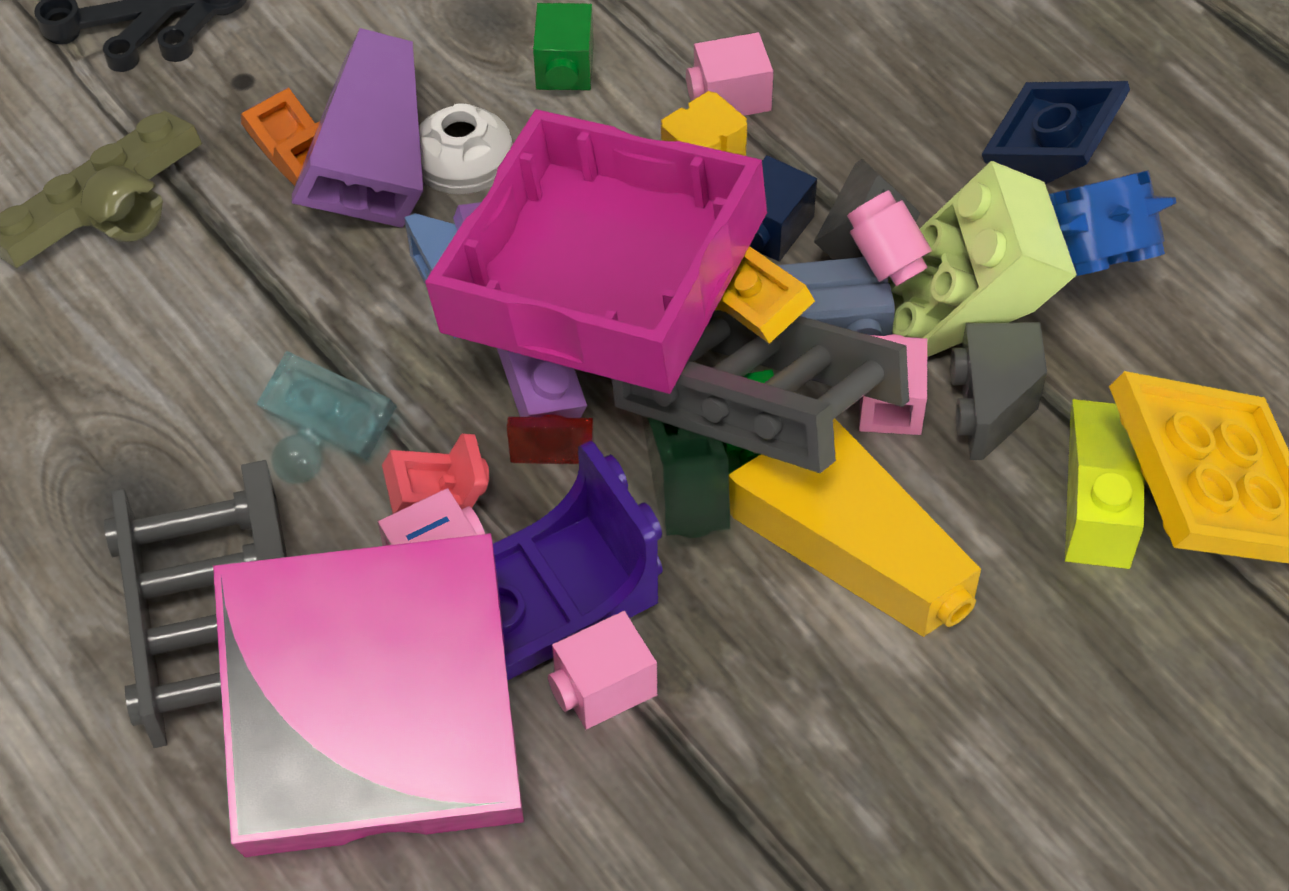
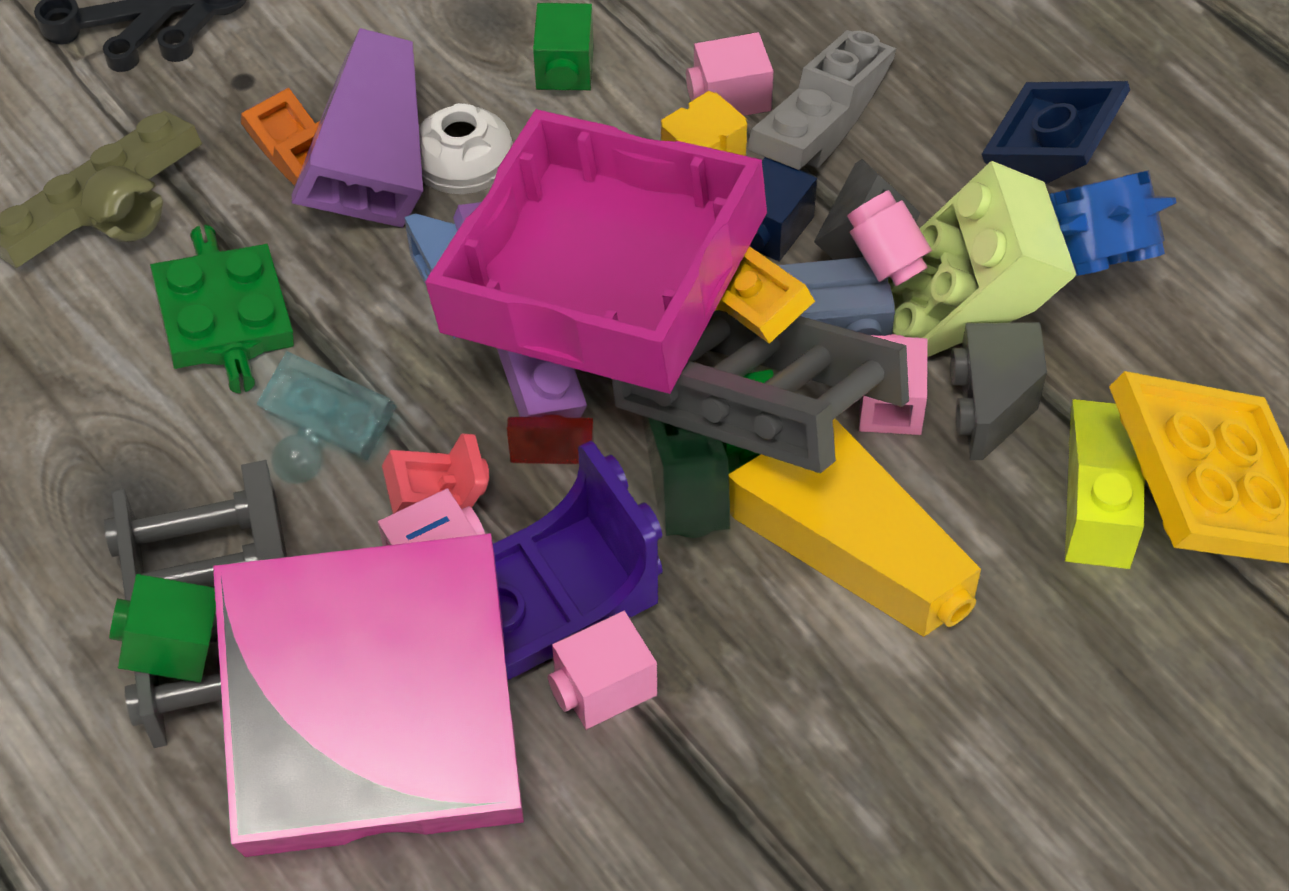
(164, 627): none -> green brick
(222, 307): none -> green plate
(826, 104): none -> light grey slope

